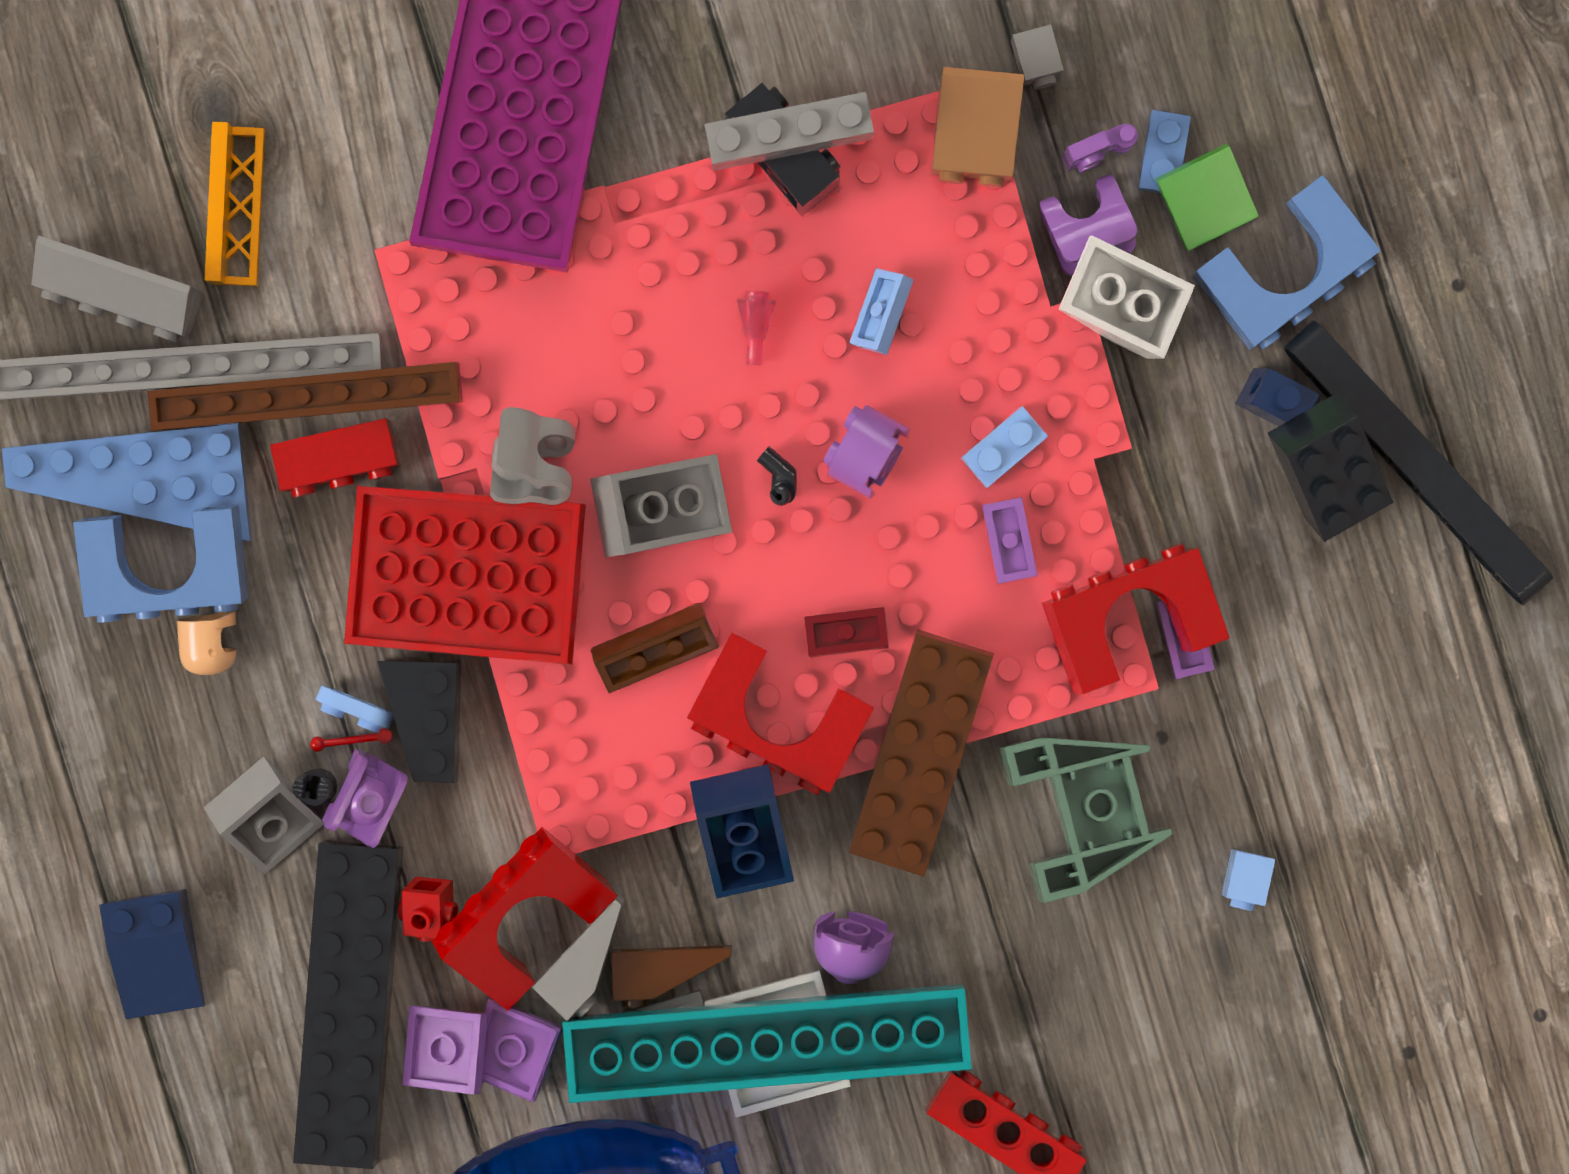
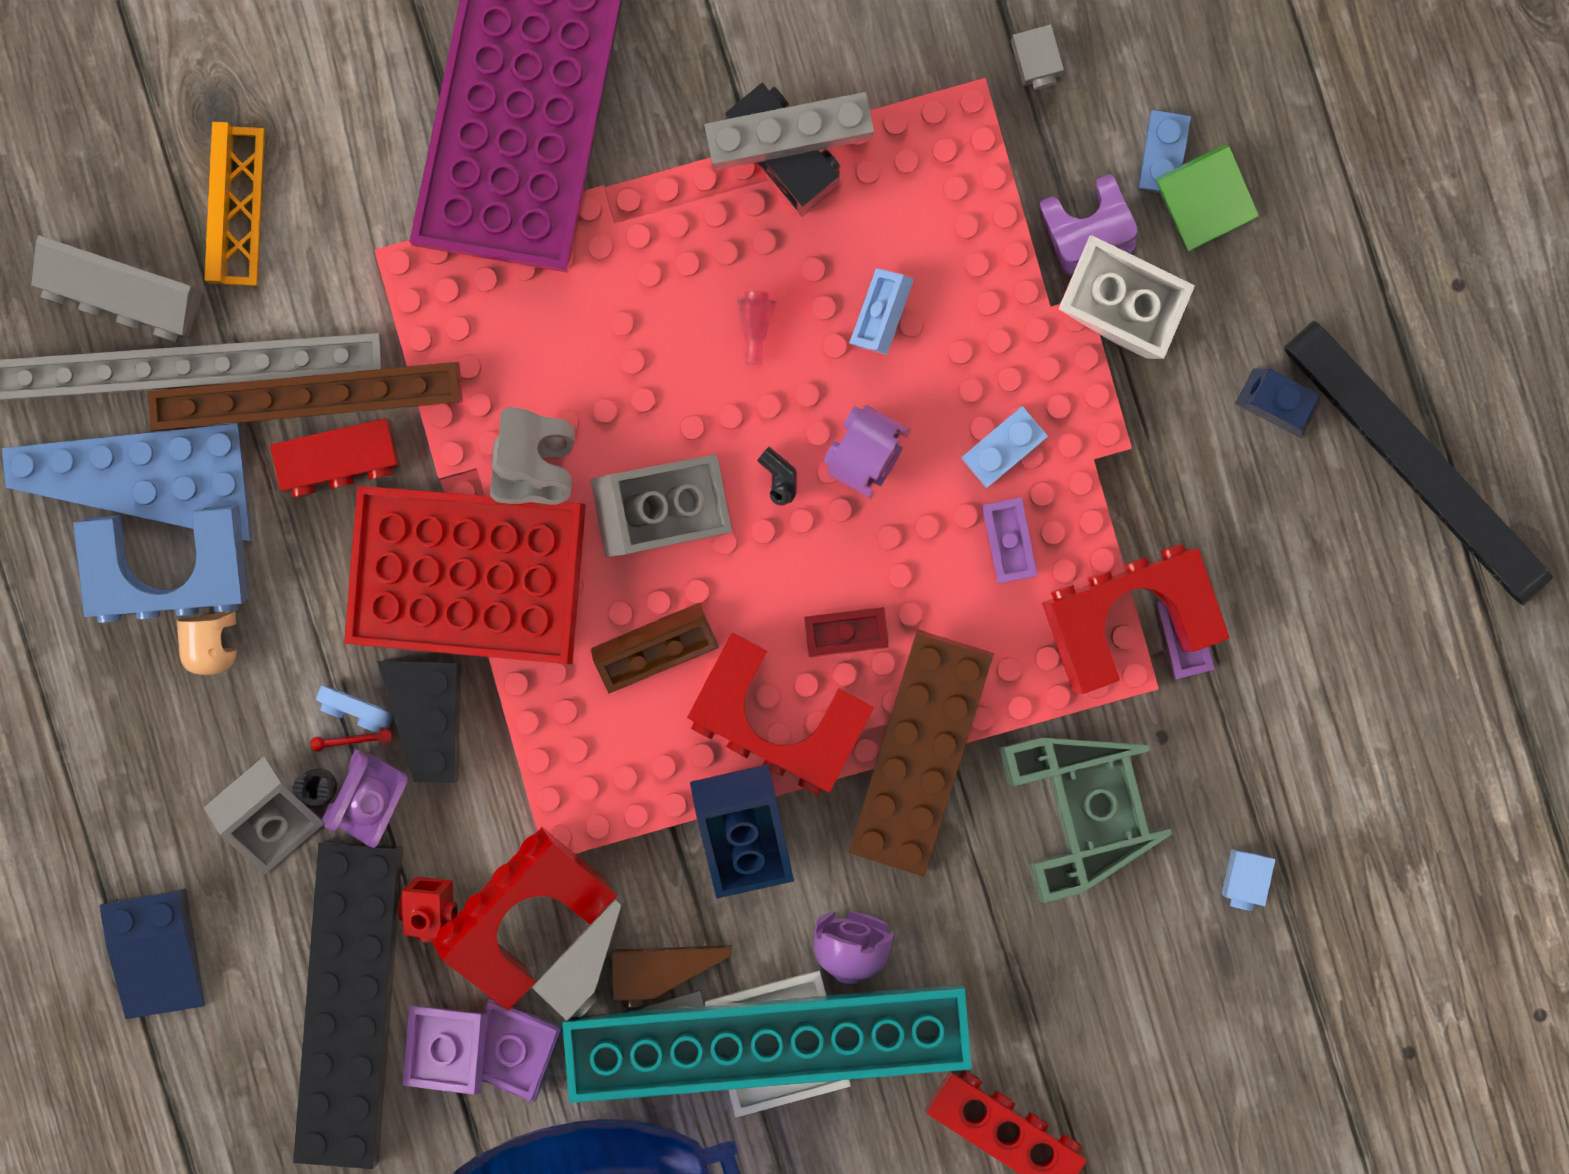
(977, 126): medium nougat slope -> none
(1091, 151): medium lavender plate -> none
(1330, 467): black brick -> none
(1341, 249): medium blue arch -> none

